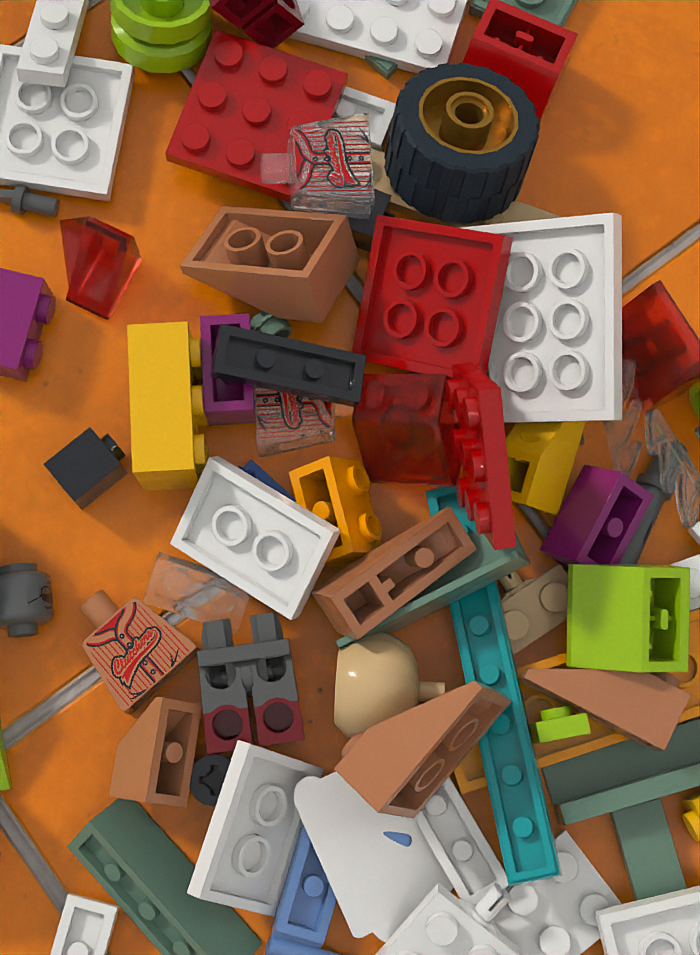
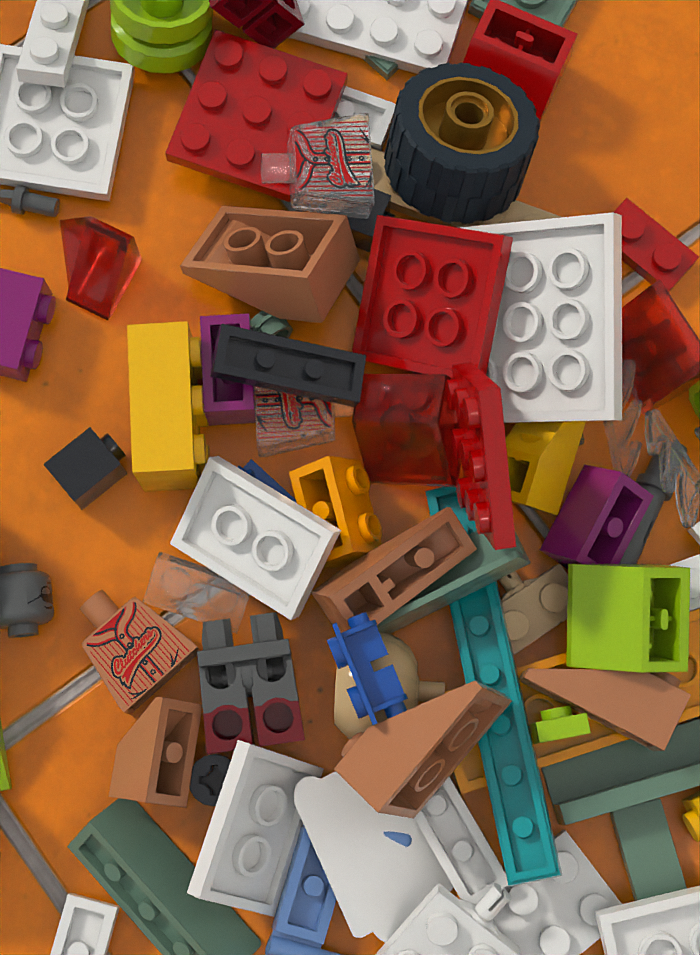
(373, 689): none -> blue hinge
(651, 248): none -> red plate

